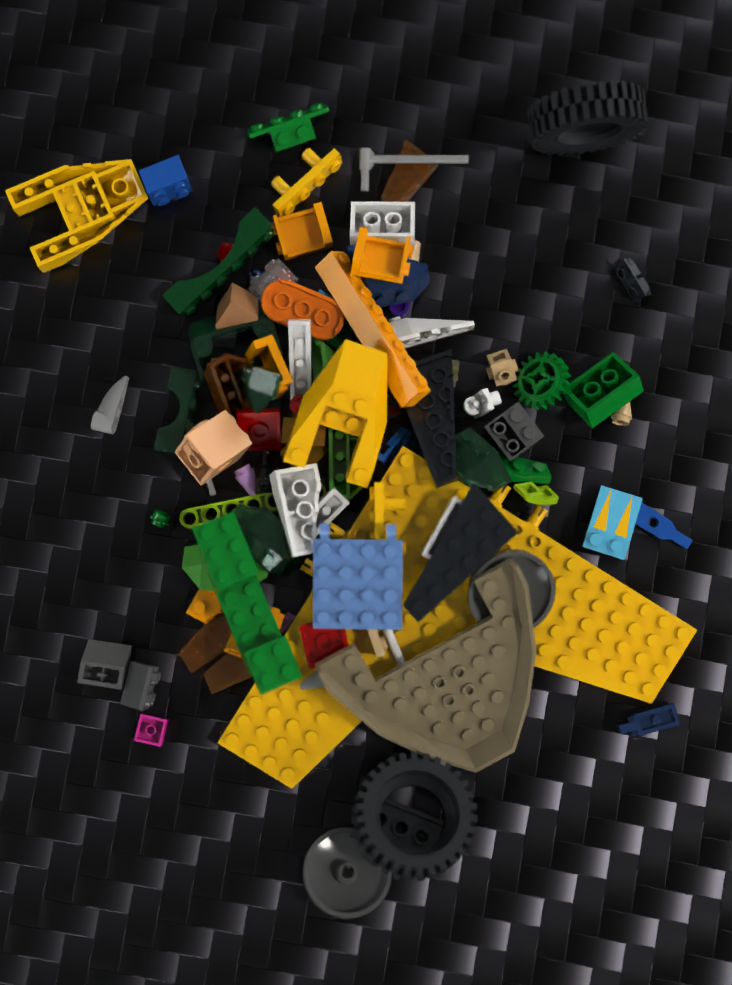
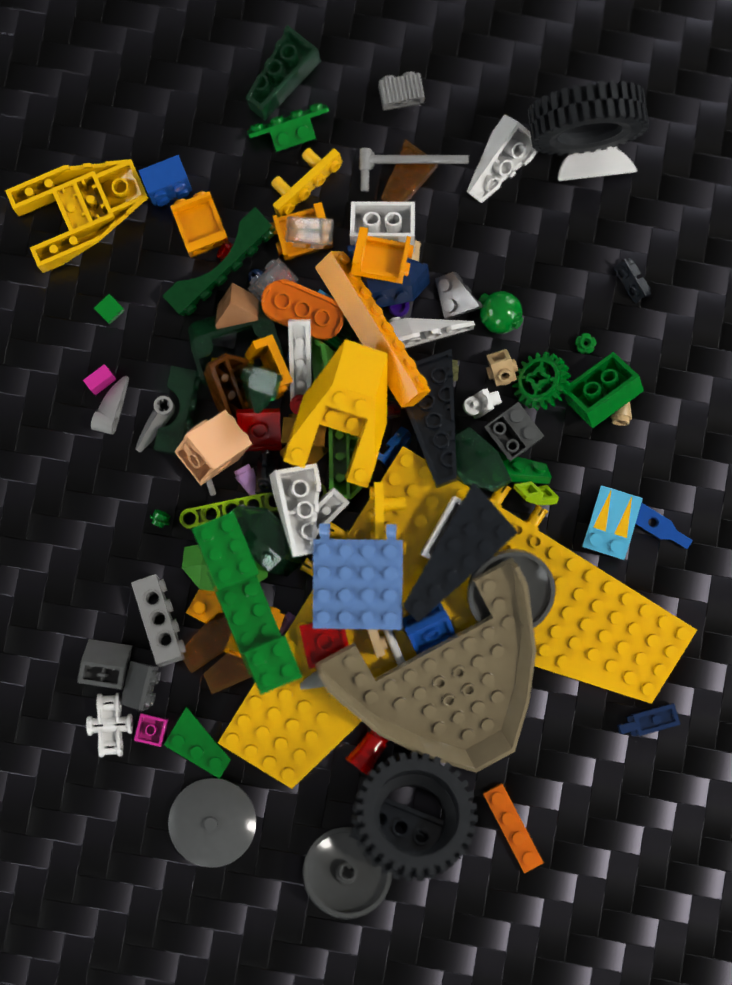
(99, 379): none -> dark pink piece
(109, 309): none -> green tile
(110, 733): none -> white axle
(143, 591): none -> light grey brick
(156, 420): none -> light grey piece
(195, 744): none -> green wing
(199, 223): none -> light orange panel
(212, 822): none -> dark grey dish
(282, 73): none -> clear green wedge
(309, 231): none -> clear brick
(367, 752): none -> red plant
(401, 91): none -> light grey brick
(430, 630): none -> blue bracket
(455, 296): none -> flat silver wing
(500, 312): none -> green brick
(505, 153): none -> white wedge
(513, 828): none -> orange plate
(585, 337): none -> green plate
(596, 164): none -> white sticker

